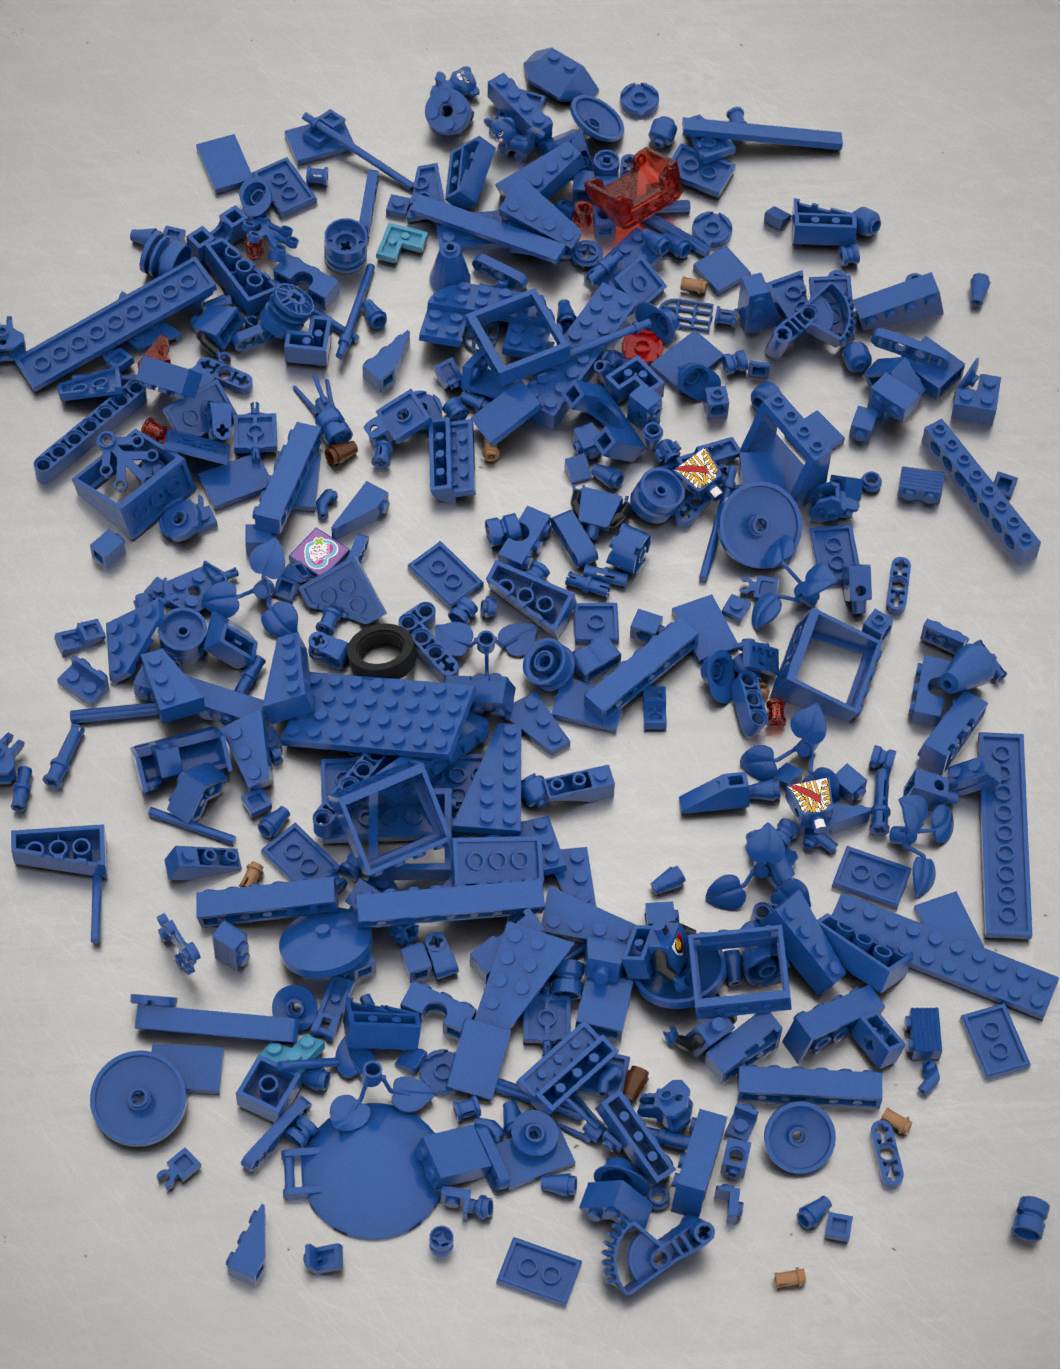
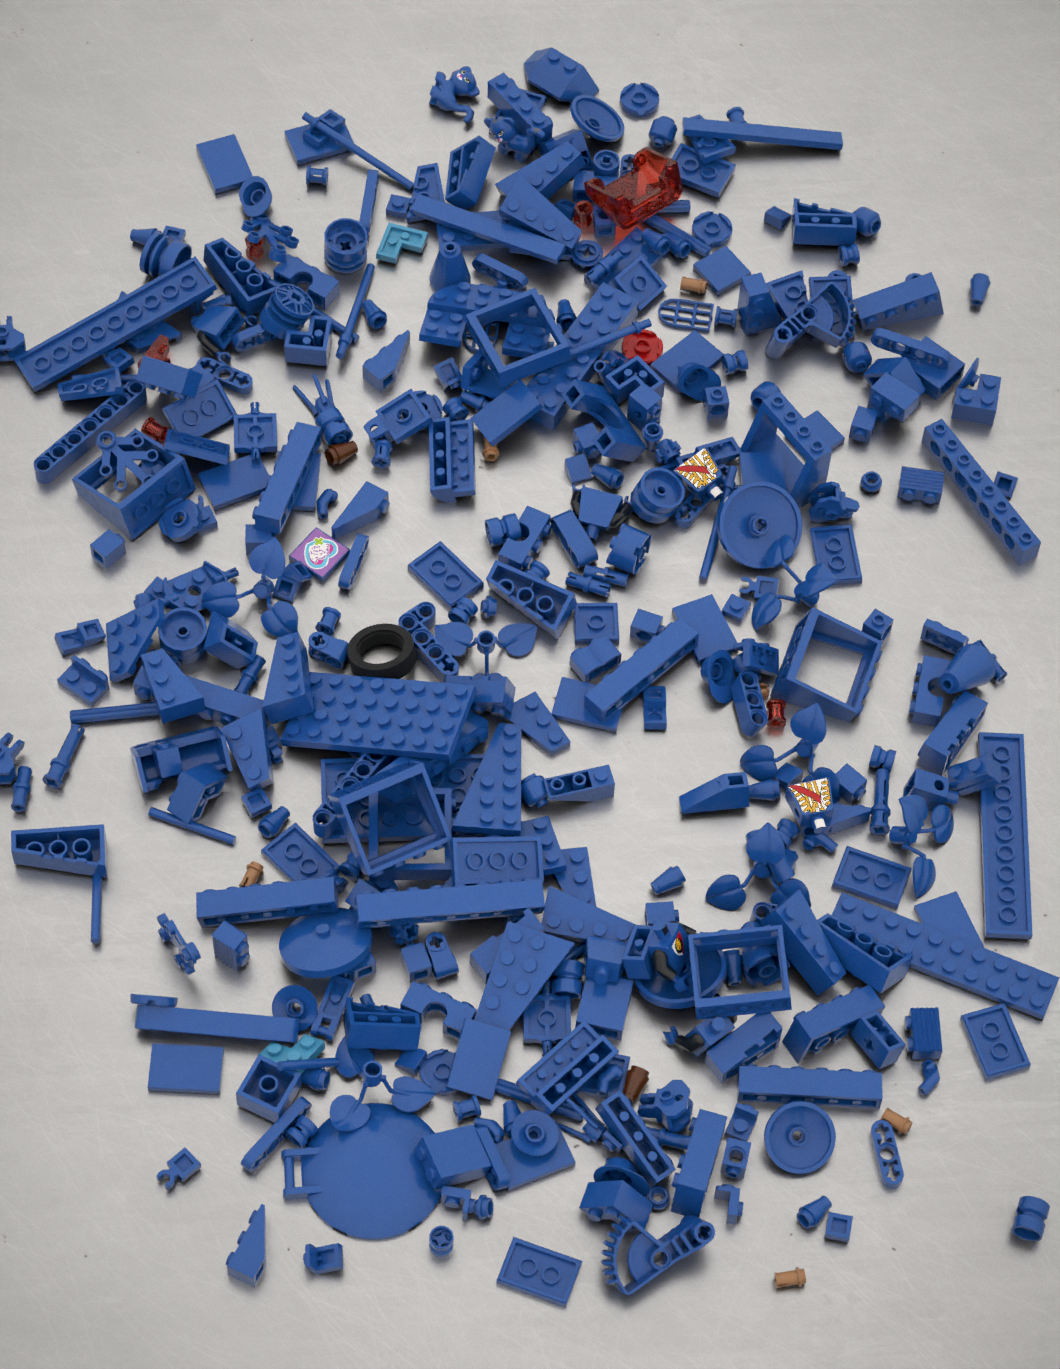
(138, 1098): blue dish -> none
(200, 862): blue slope -> none
(219, 417): blue piece -> none
(228, 228): blue arch -> none
(287, 187): blue tile -> none
(346, 590): blue plate -> none
(439, 102): blue wheel -> none
(549, 664): blue wheel -> none
(560, 1184): blue cone -> none
(663, 320): blue piece -> none
(758, 369): blue slope -> none
(849, 485): blue panel -> none
(853, 577): blue torso -> none
(892, 592): blue beam -> none

